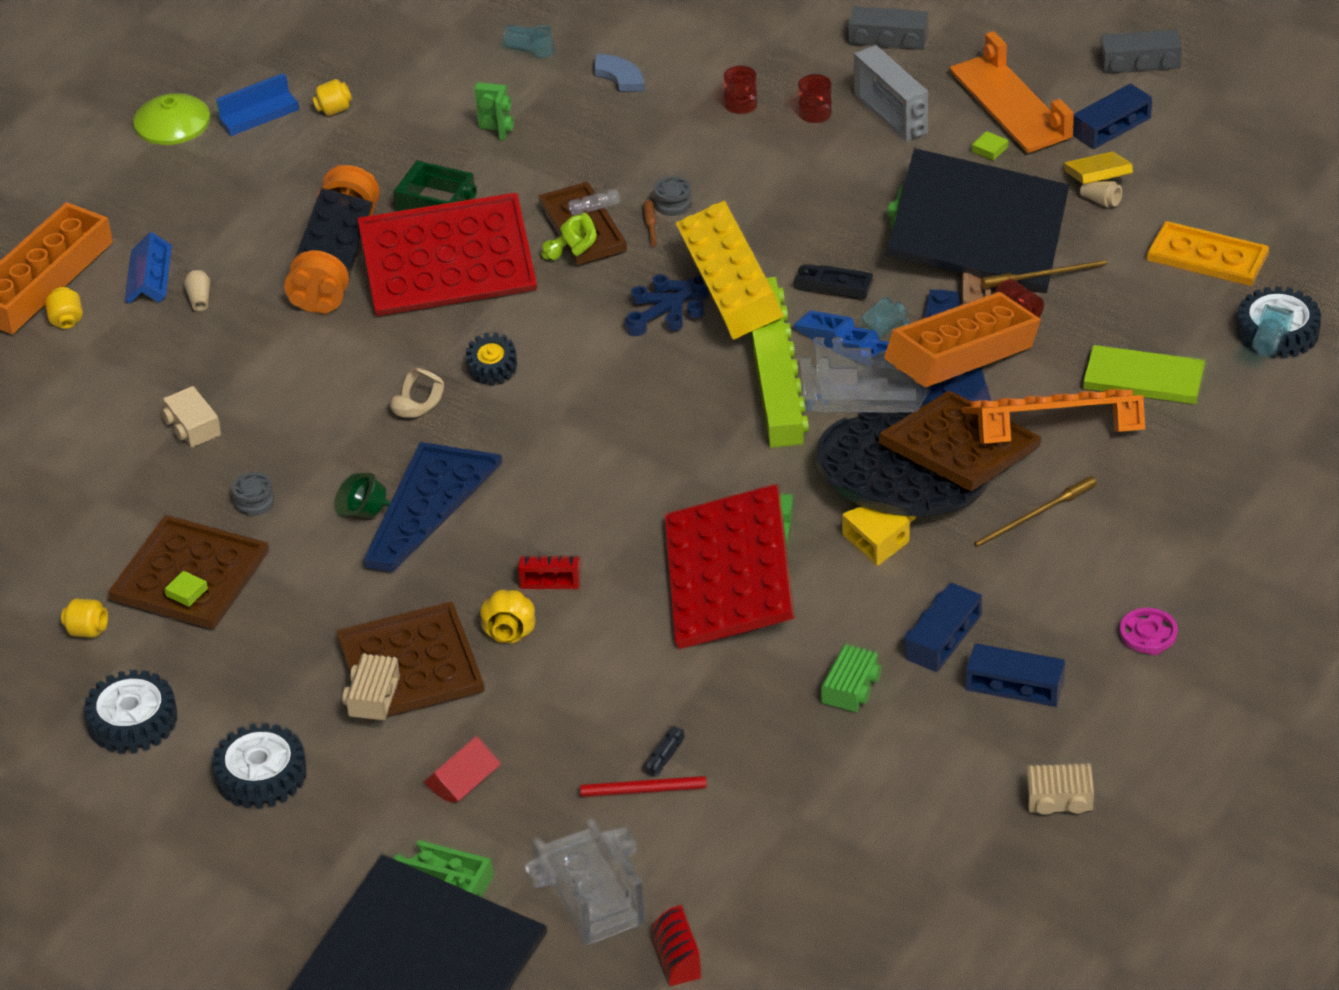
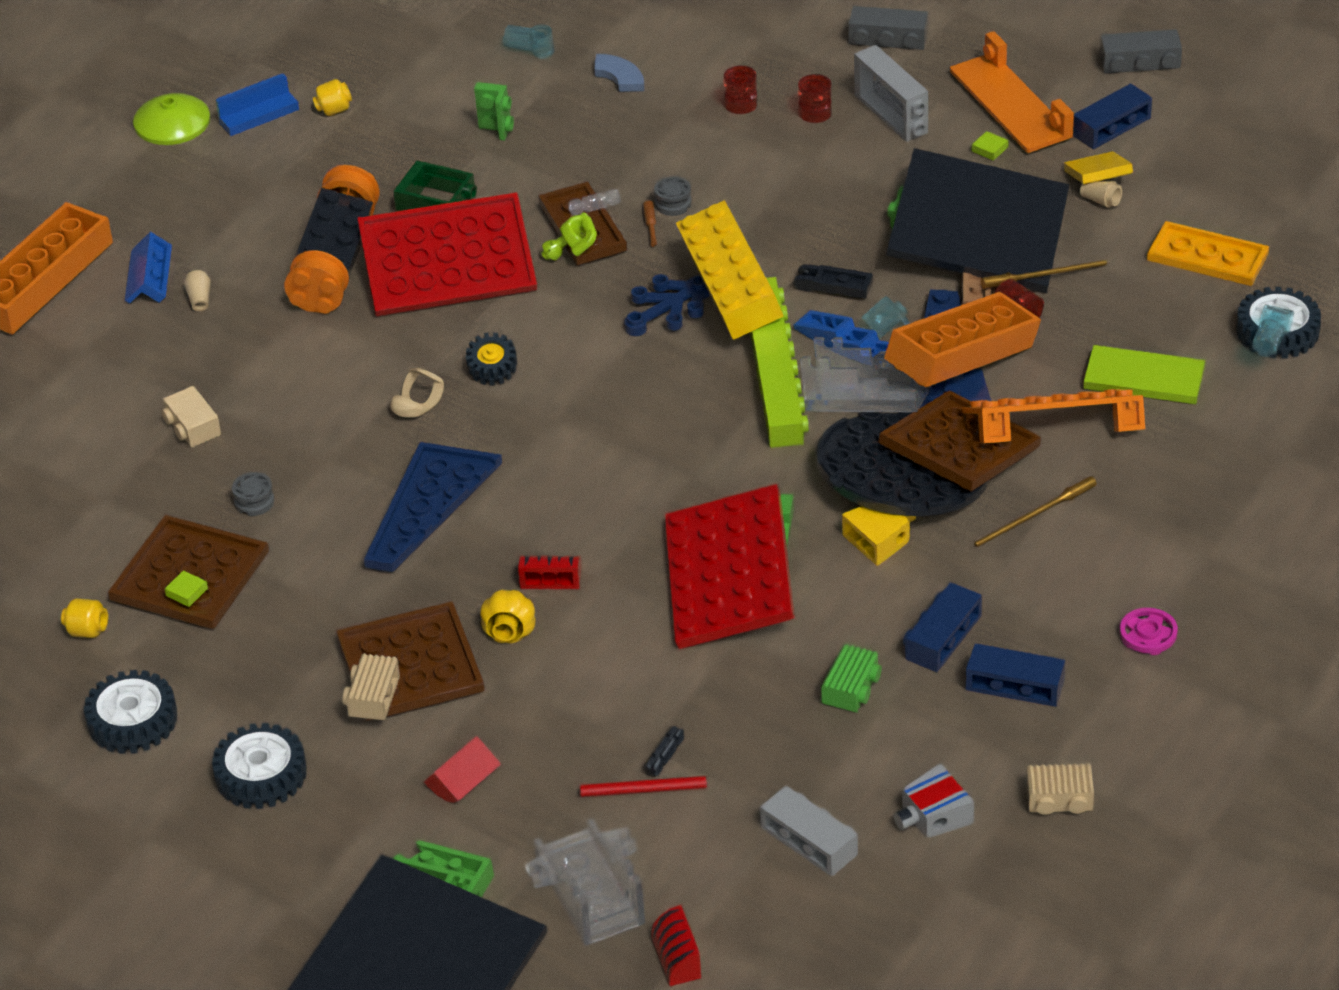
(63, 308): yellow head -> none
(360, 496): dark green piece -> none
(809, 830): none -> light grey brick
(935, 804): none -> light grey torso

